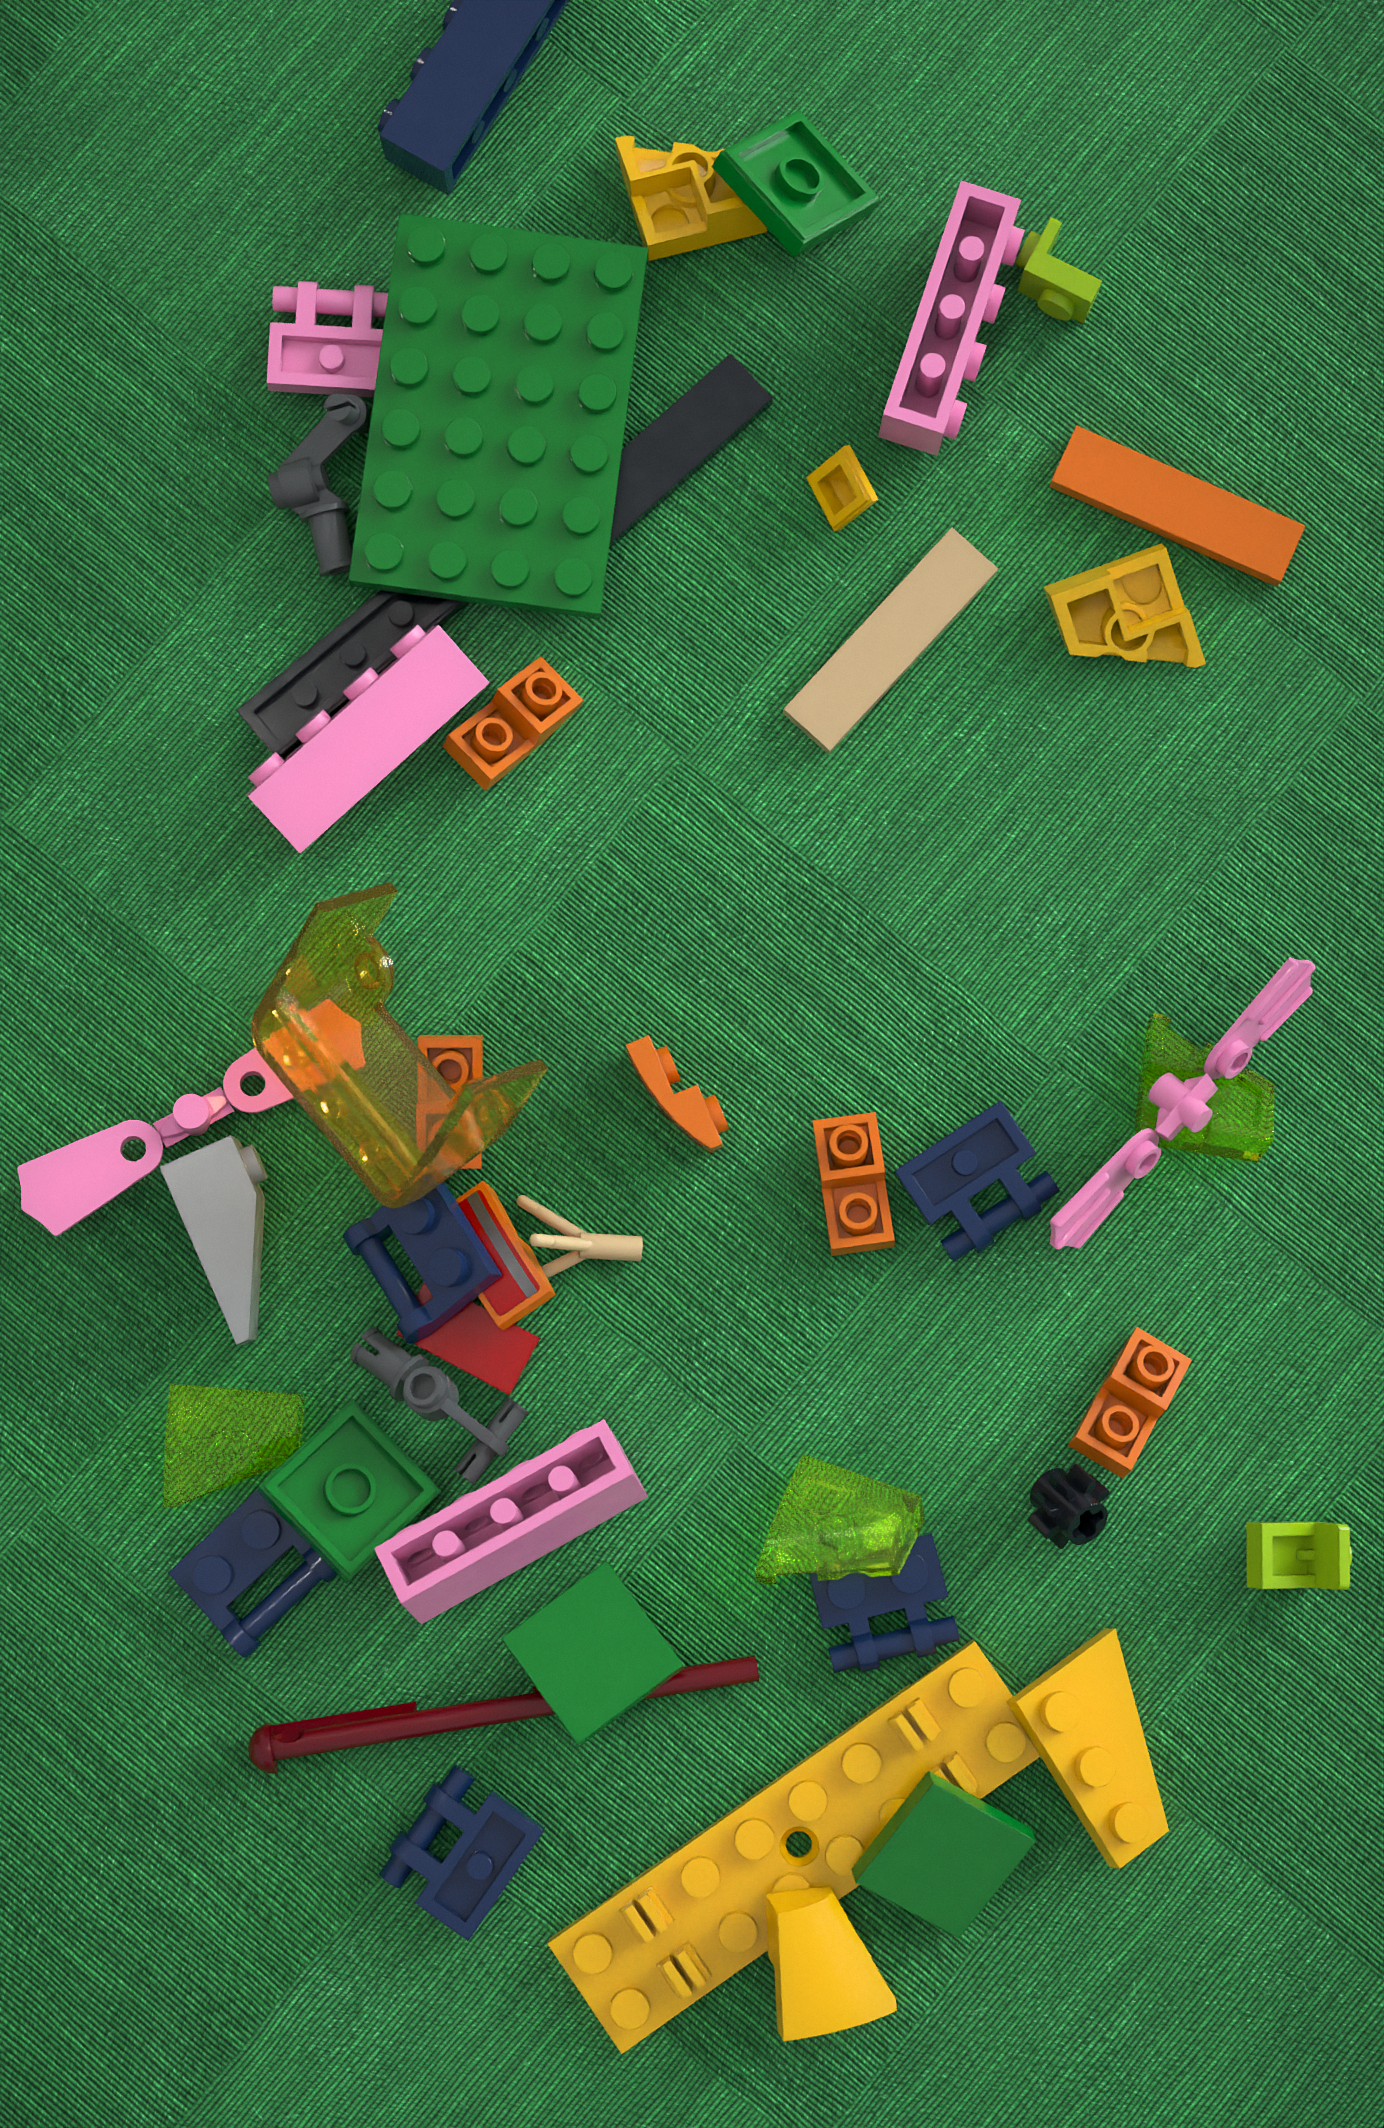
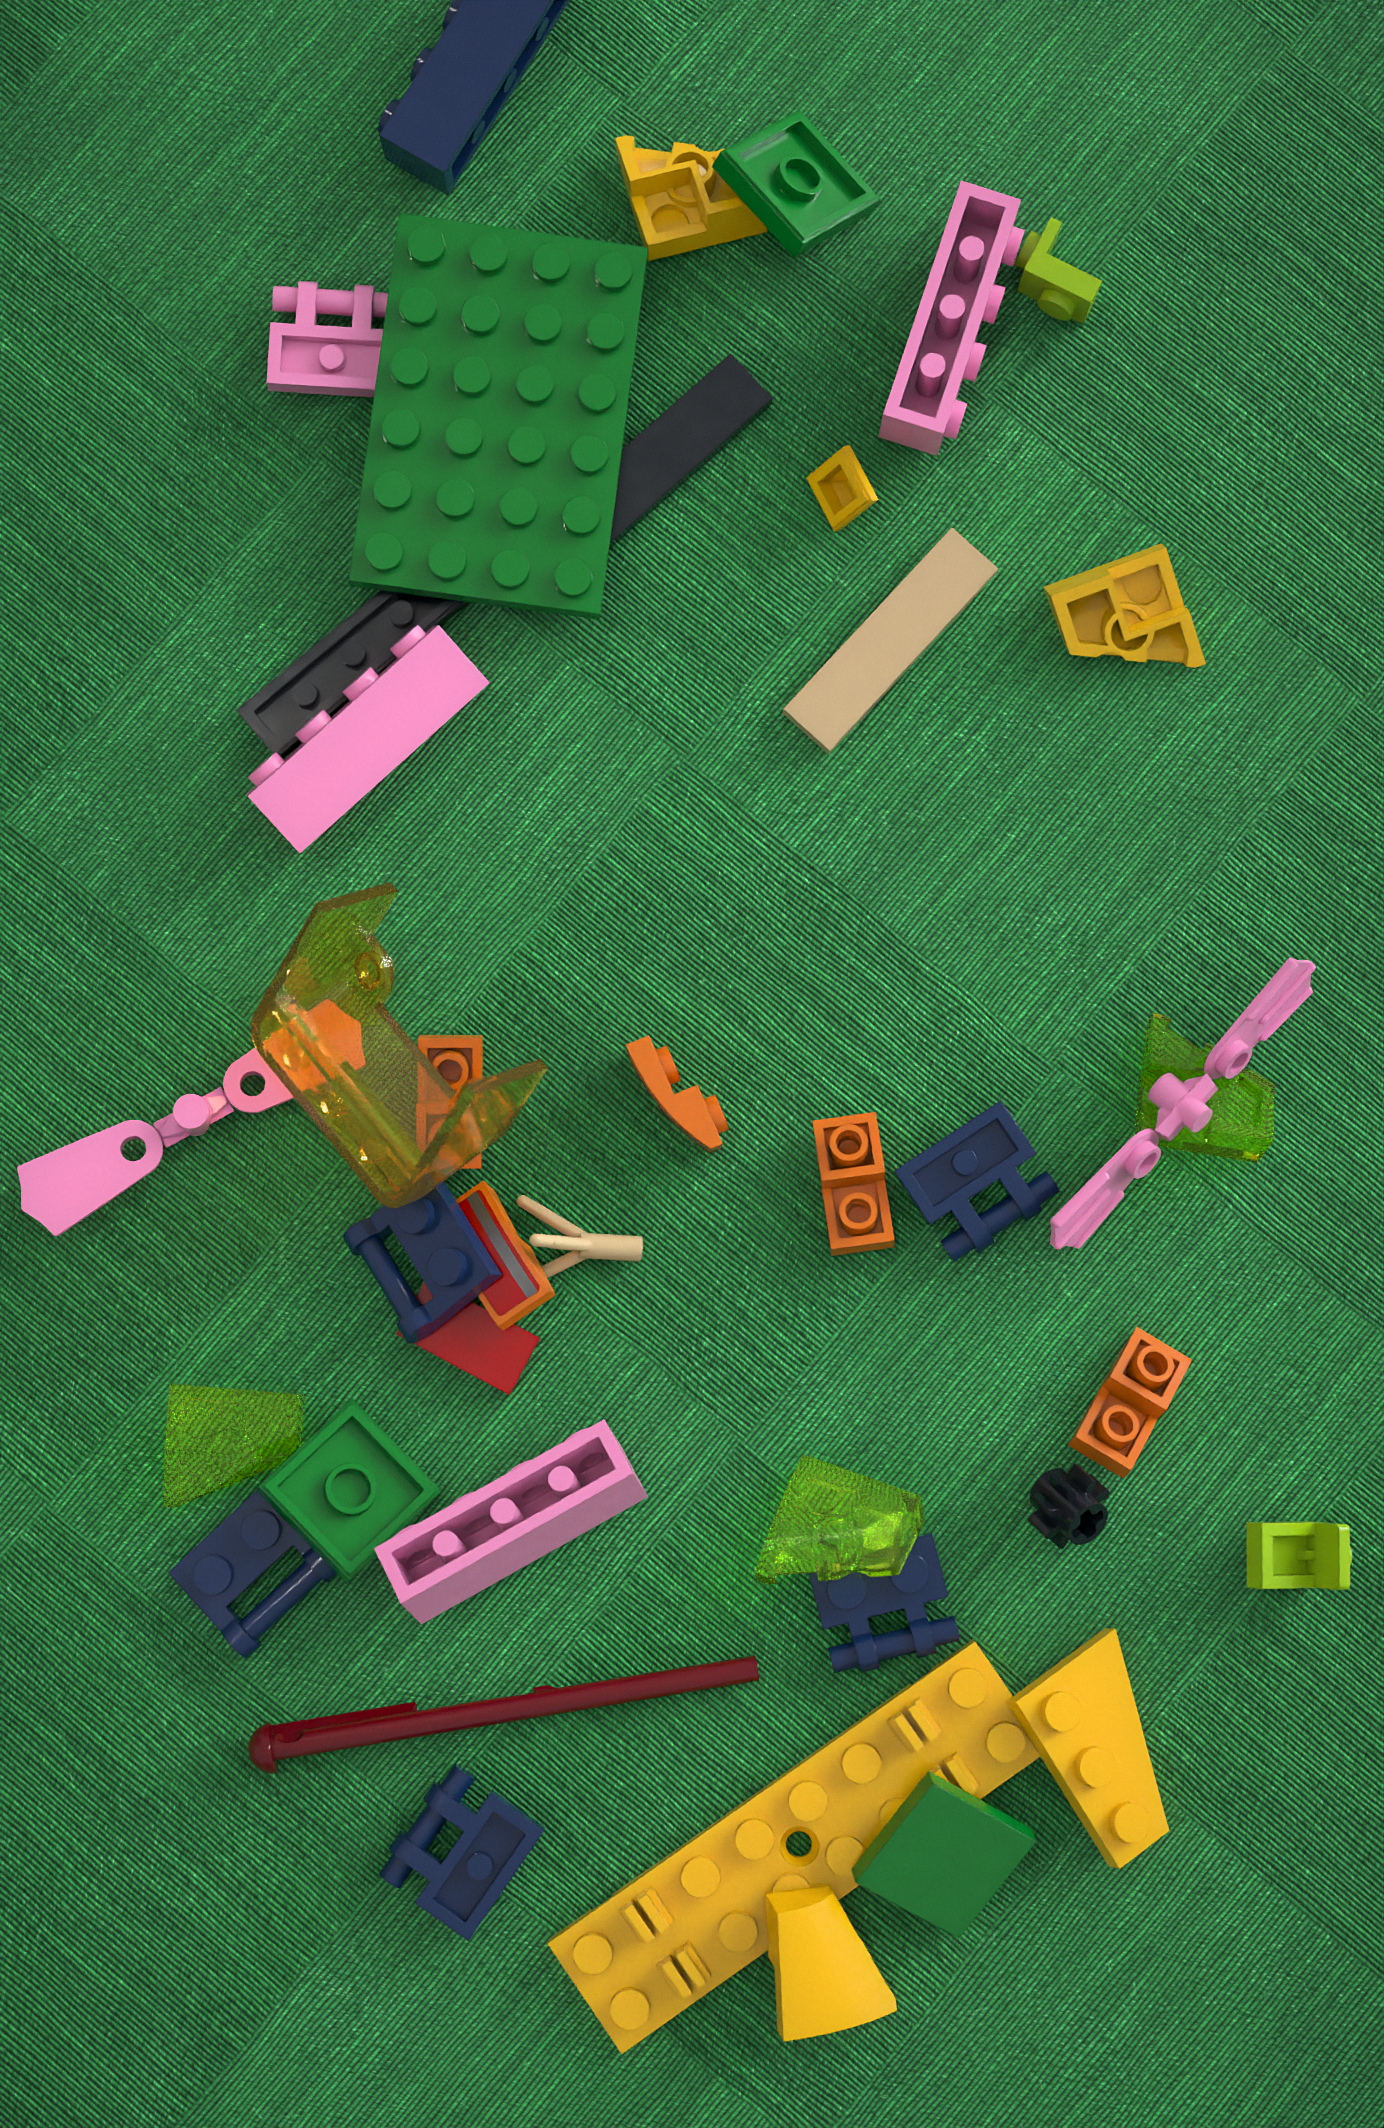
(225, 1220): light grey slope -> none
(305, 484): dark grey pin -> none
(436, 1397): dark grey pin -> none
(513, 723): orange slope -> none
(592, 1653): green tile -> none
(1177, 506): orange tile -> none

